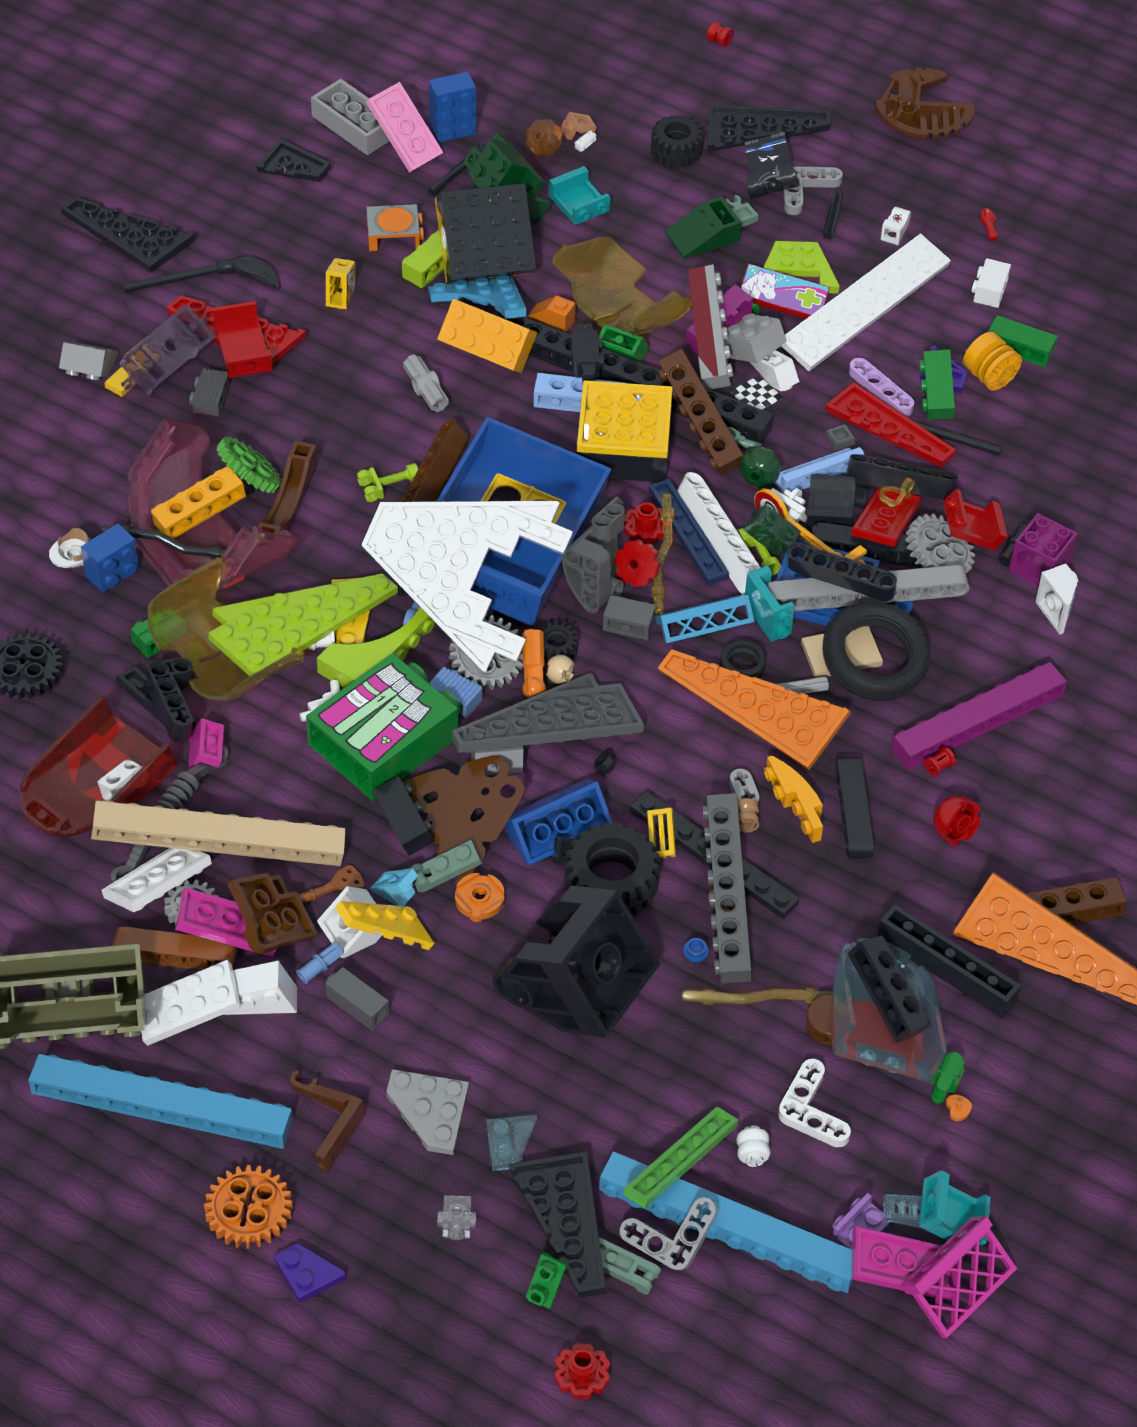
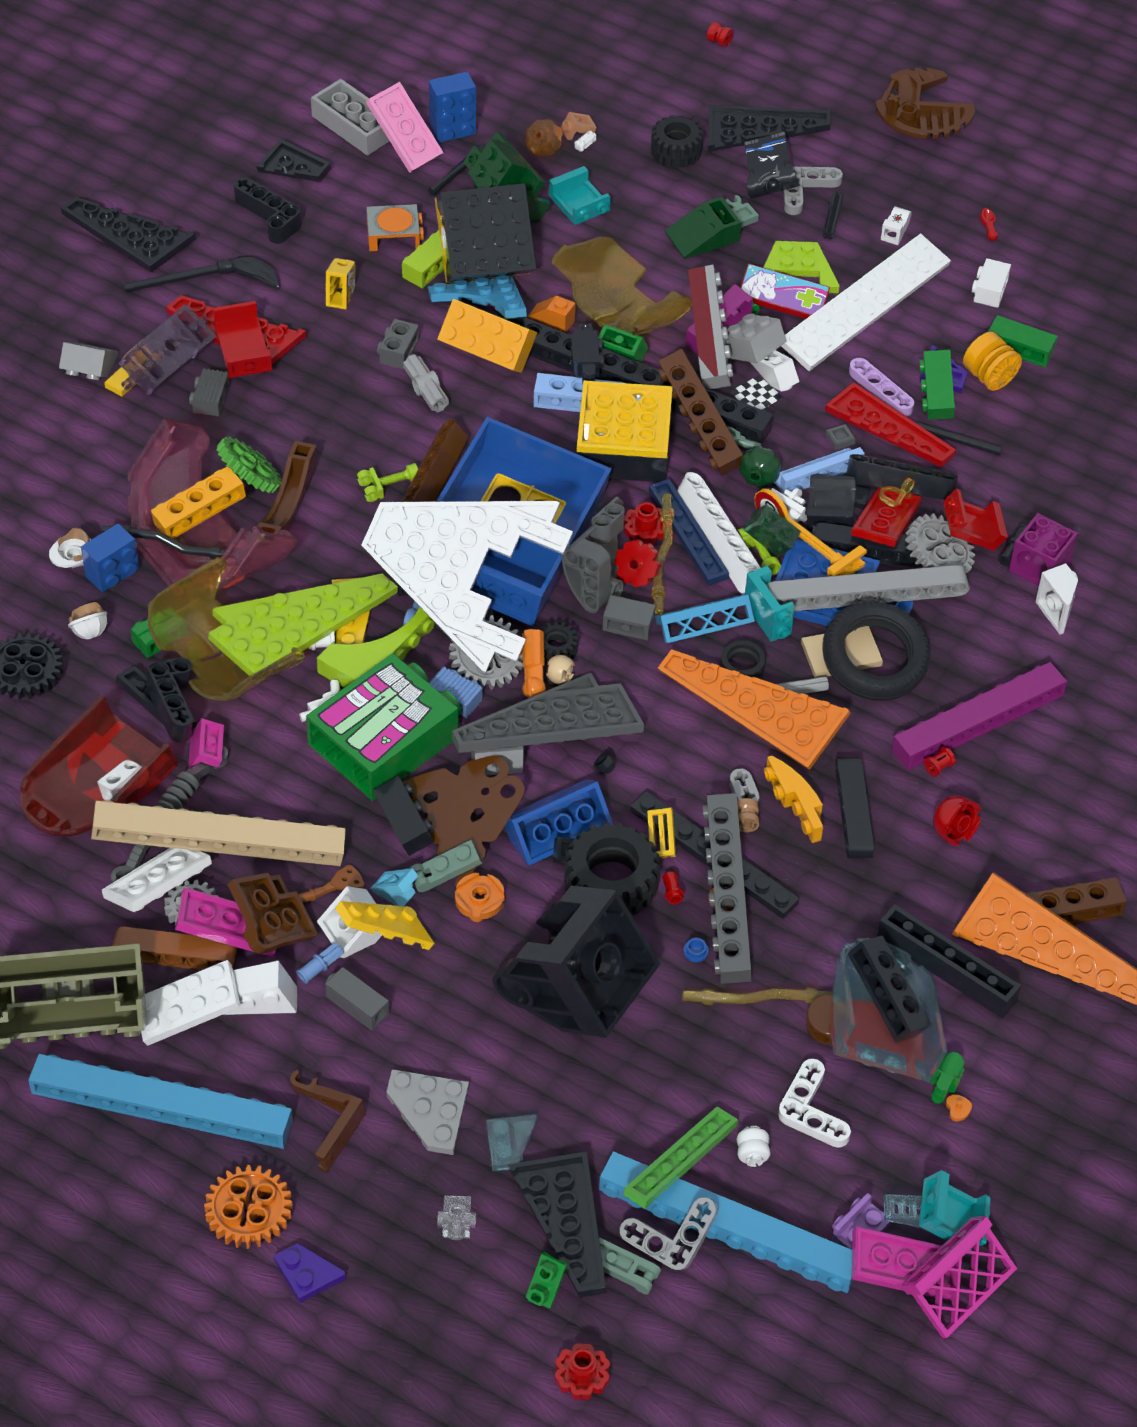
(88, 621): none -> white piece
(281, 215): none -> black beam
(398, 343): none -> dark grey brick
(674, 893): none -> red pin
(850, 579): black beam -> none

